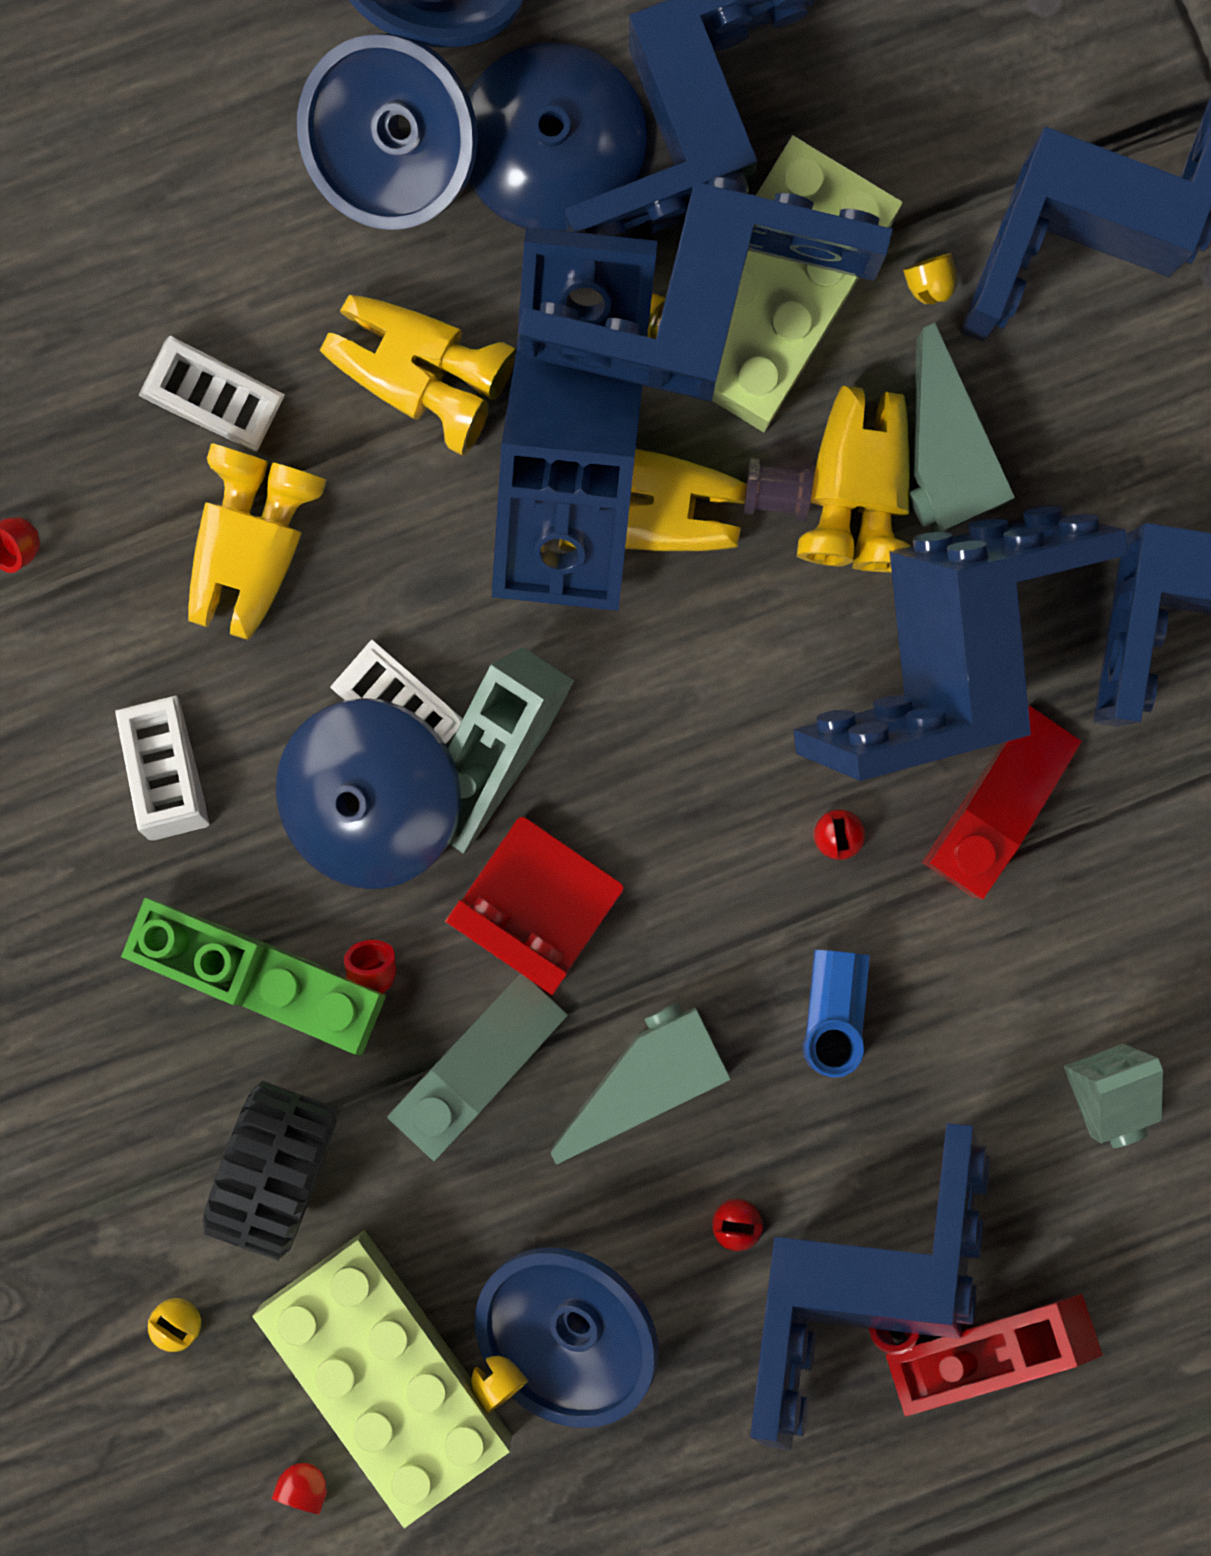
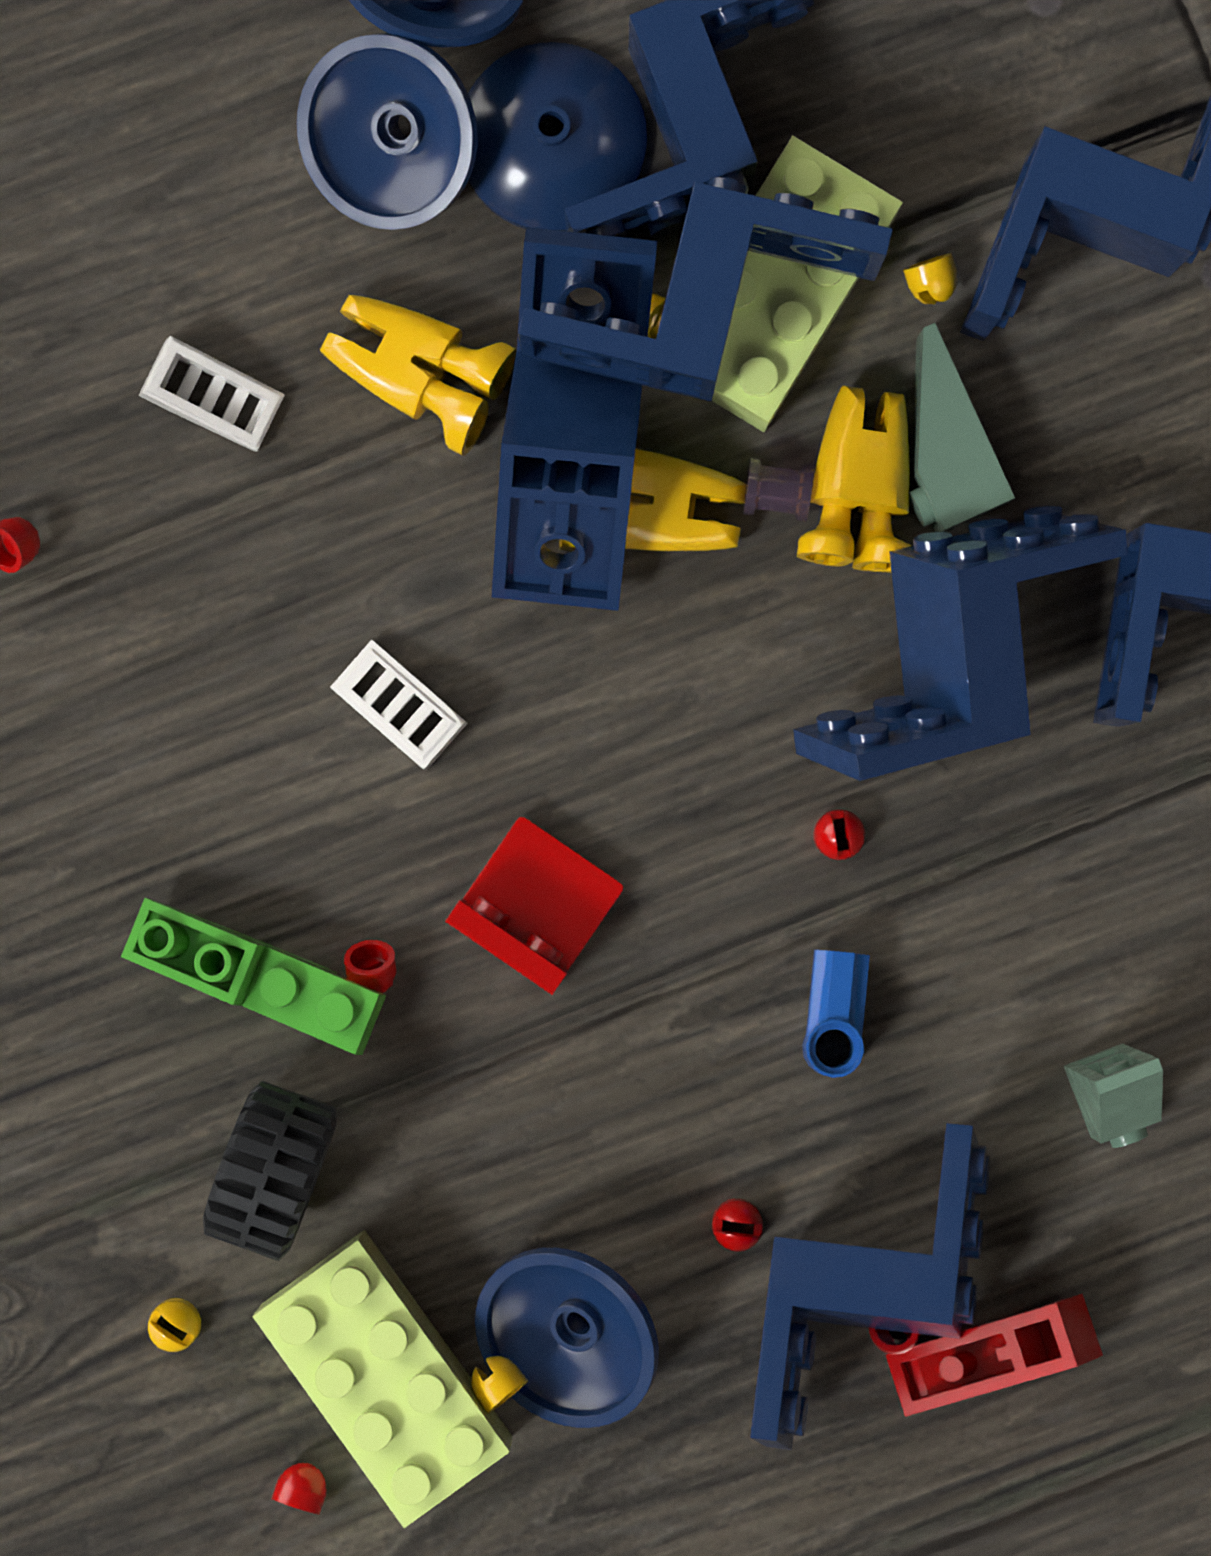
(174, 820): white slope -> none
(244, 548): yellow piece -> none
(403, 788): dark blue dish -> none
(477, 1066): sand green slope -> none
(502, 734): sand green slope -> none
(652, 1076): sand green slope -> none
(1002, 807): red slope -> none

